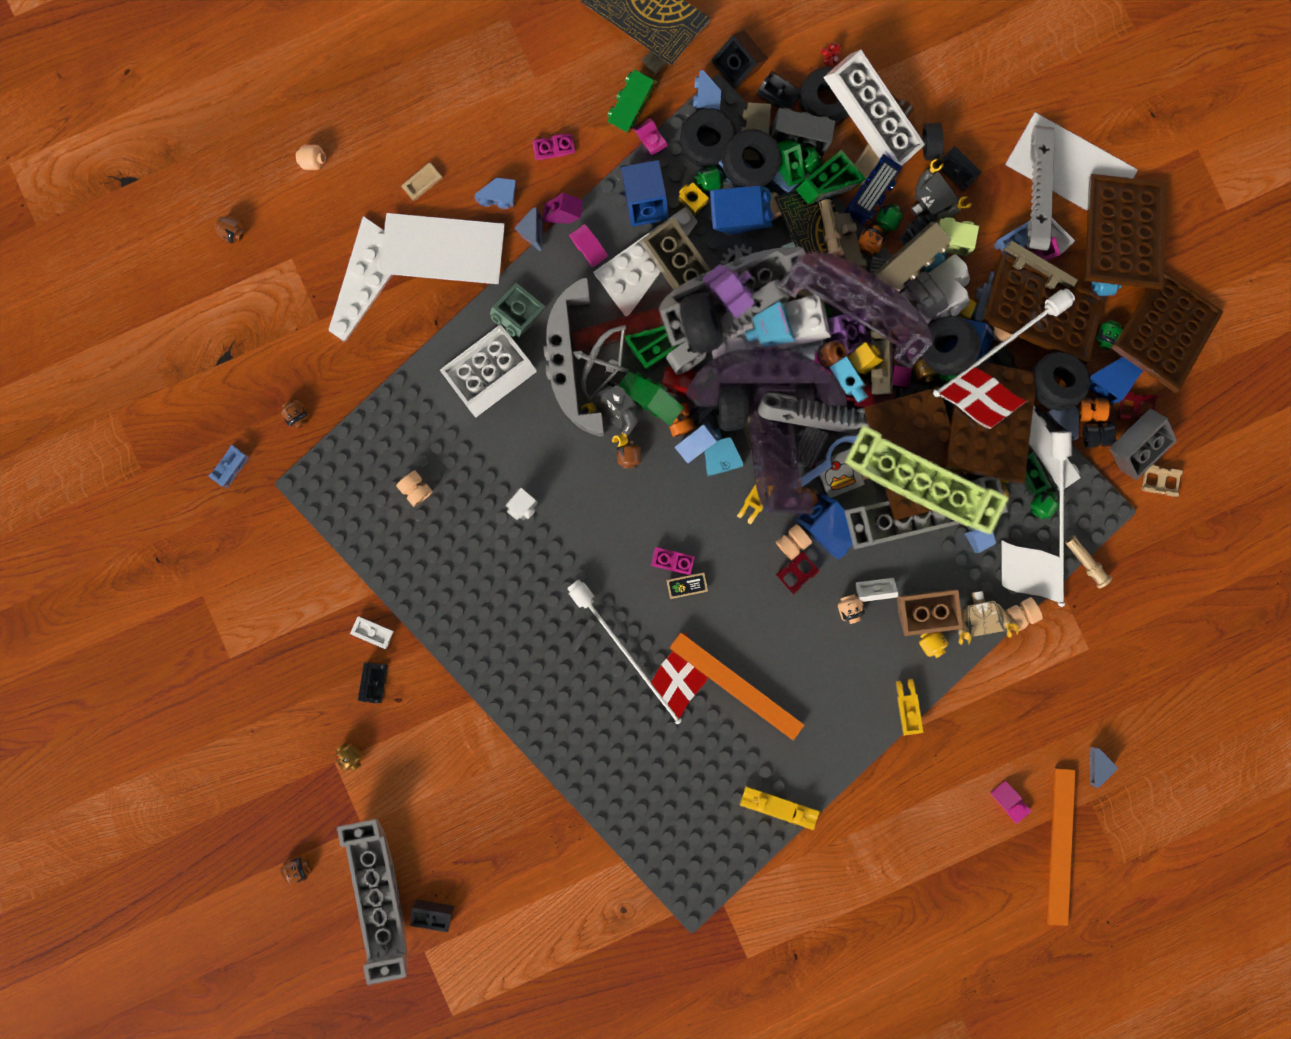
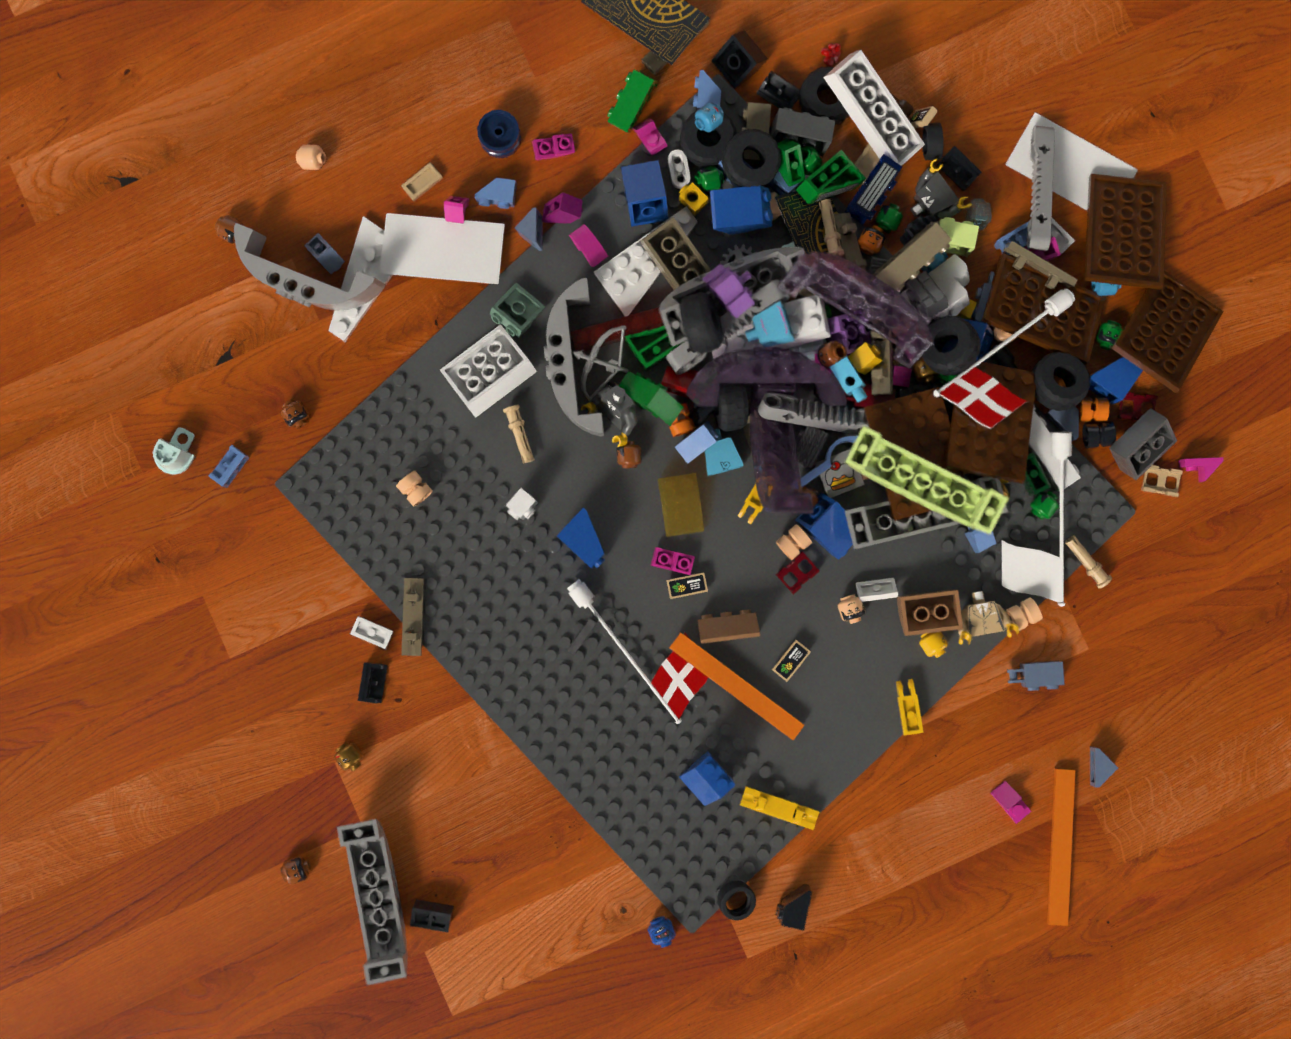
(173, 456): none -> light aqua container
(299, 286): none -> light grey slope
(324, 253): none -> sand blue slope
(413, 616): none -> dark tan hinge
(455, 209): none -> dark pink slope
(488, 133): none -> dark blue wheel
(516, 424): none -> tan pin
(583, 540): none -> blue slope
(661, 931): none -> blue head
(680, 169): none -> white plate
(681, 504): none -> clear yellow slope
(707, 779): none -> blue slope
(709, 117): none -> dark azure head
(728, 626): none -> medium nougat slope
(742, 912): none -> black tyre
(791, 660): none -> tile
(794, 908): none -> black slope
(923, 117): none -> tan tile
(979, 213): none -> clear light blue slope
(1038, 674): none -> sand blue brick
(1204, 466): none -> dark pink slope

